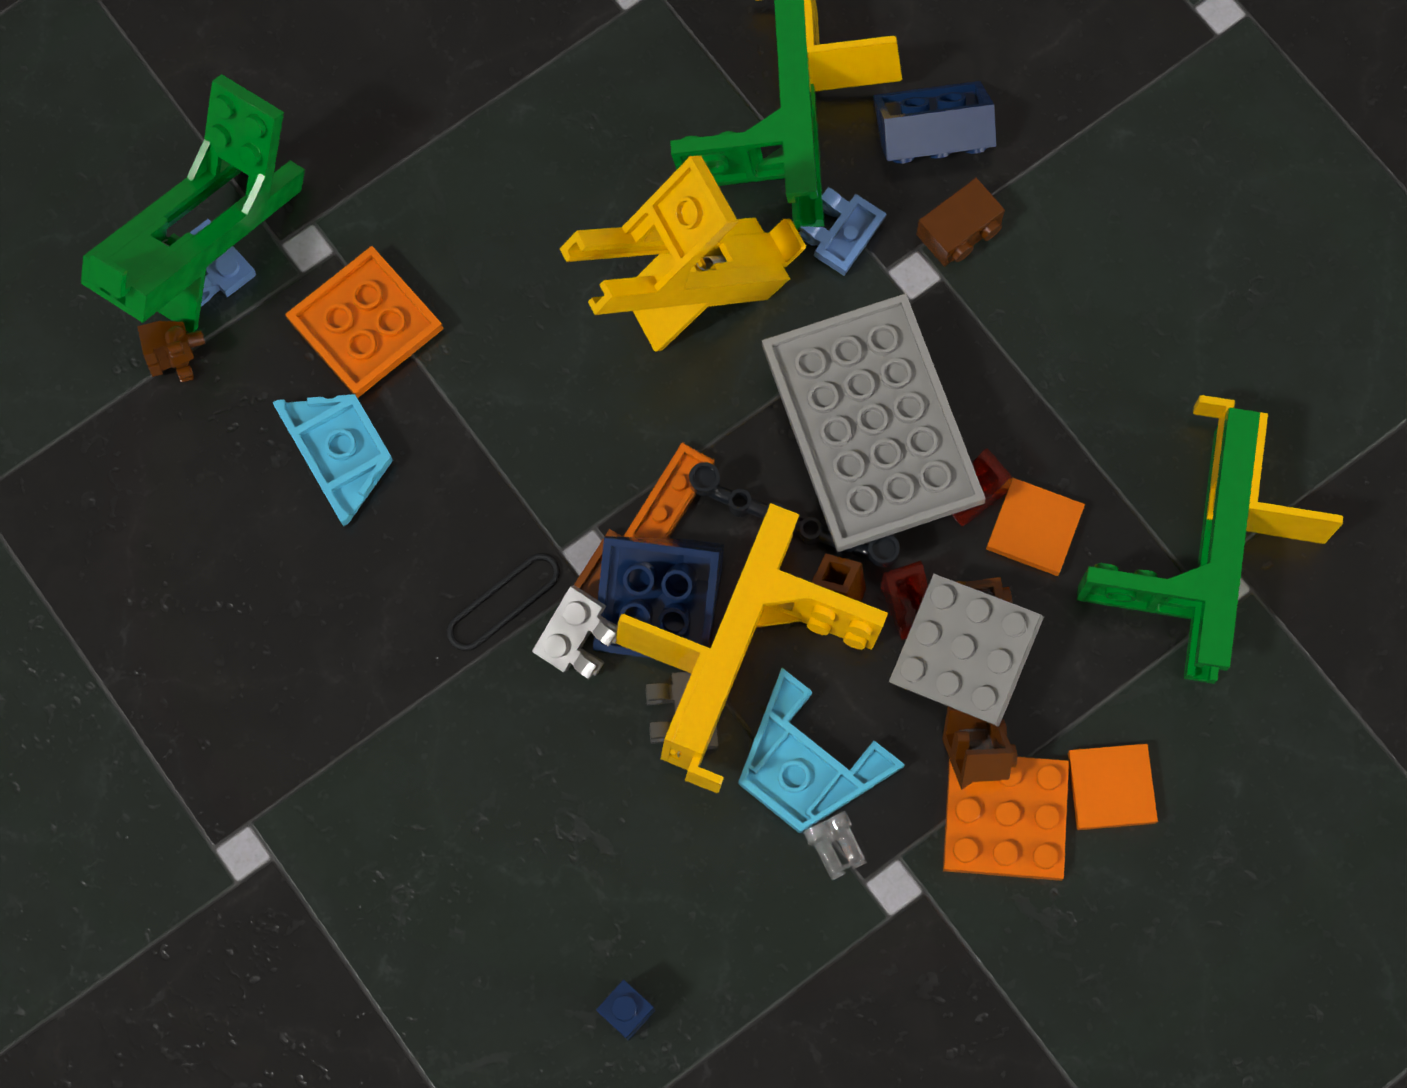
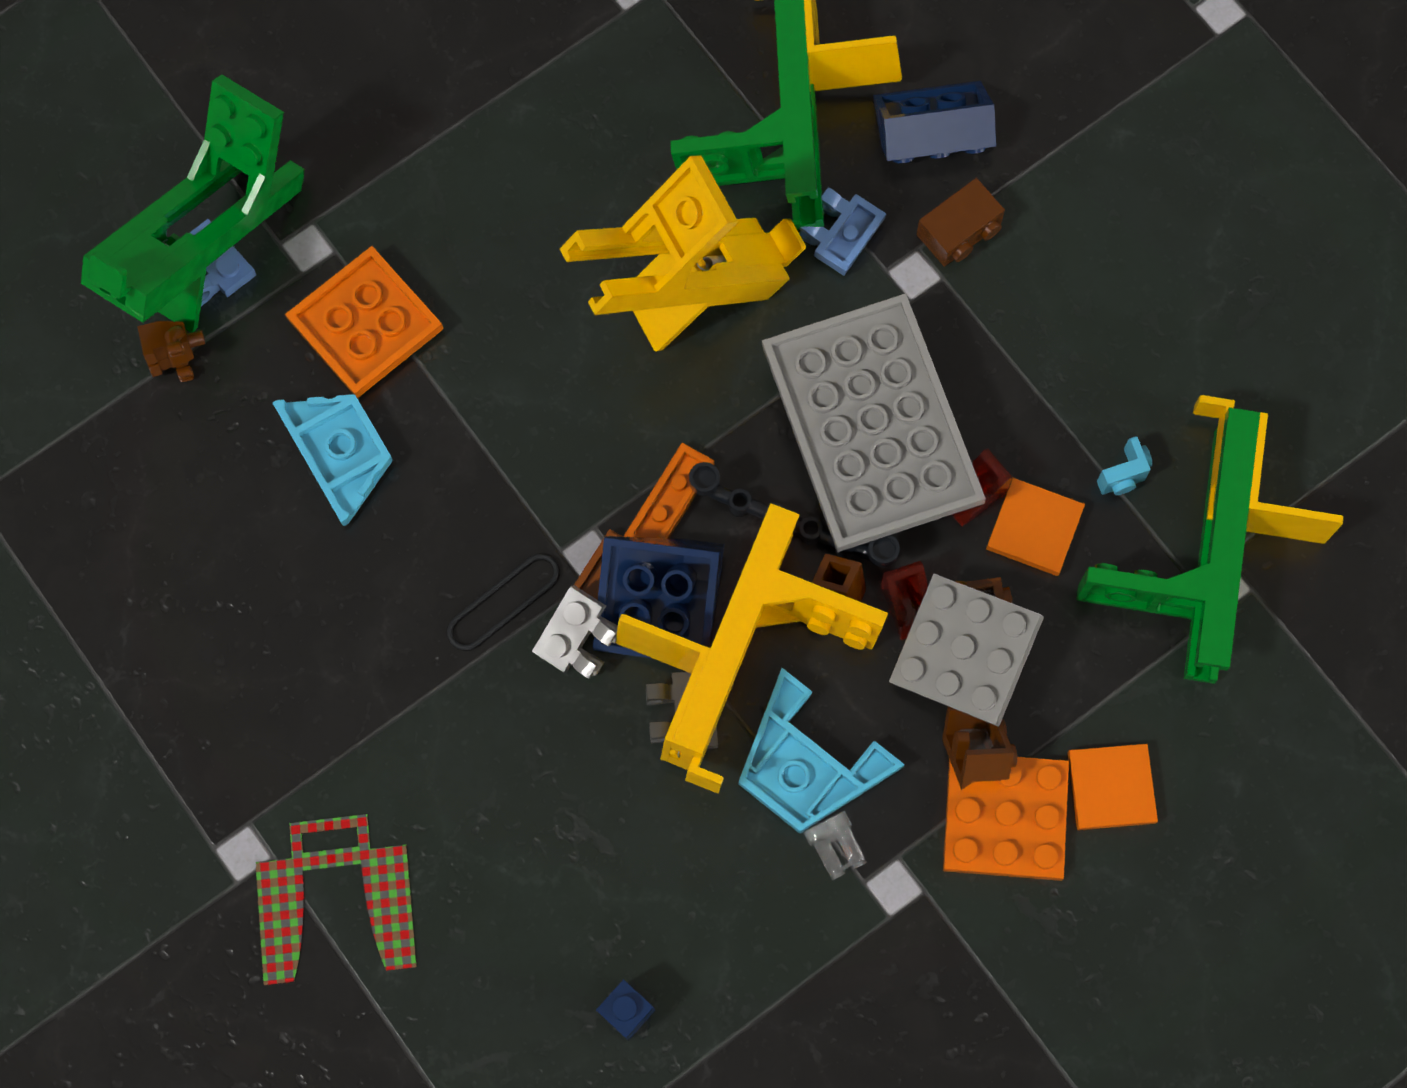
(282, 897): none -> piece
(1125, 476): none -> medium azure bracket

